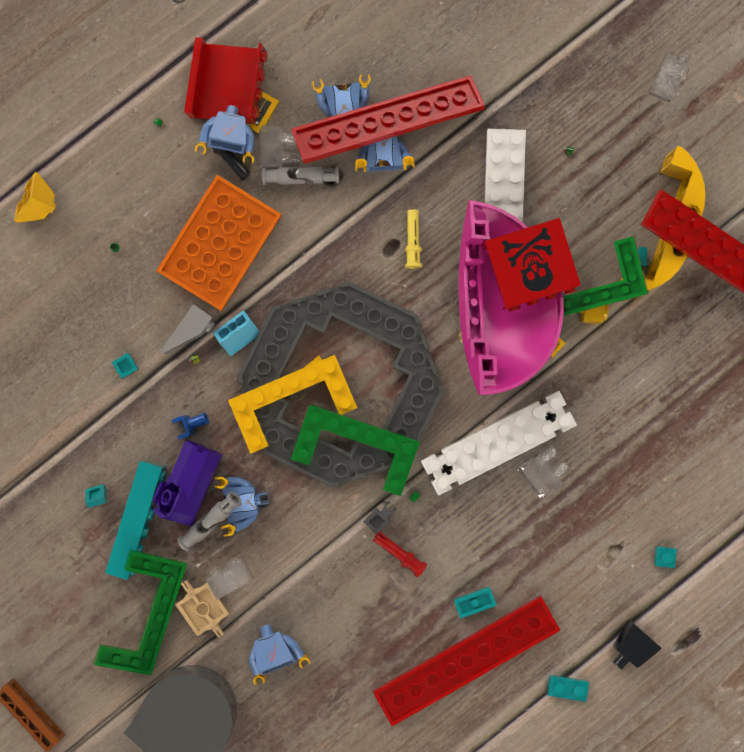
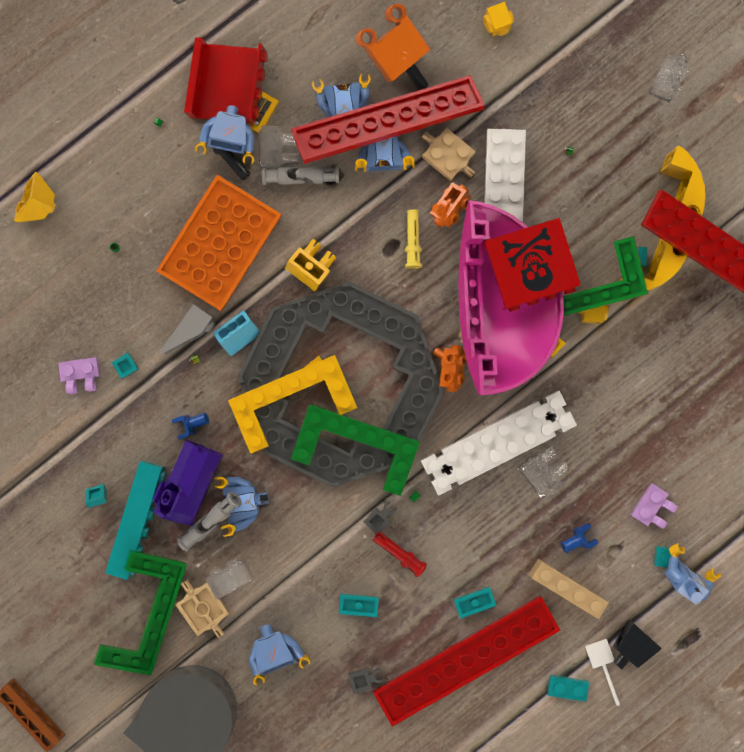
(77, 370): none -> lavender plate
(307, 268): none -> yellow brick
(358, 605): none -> teal plate
(362, 680): none -> dark grey plate
(397, 48): none -> orange piece
(448, 154): none -> tan plate
(450, 205): none -> orange brick
(452, 367): none -> orange brick
(498, 19): none -> yellow brick
(568, 588): none -> tan brick
(578, 539): none -> blue piece
(600, 655): none -> white piece
(650, 504): none -> lavender plate
(688, 581): none -> medium blue torso

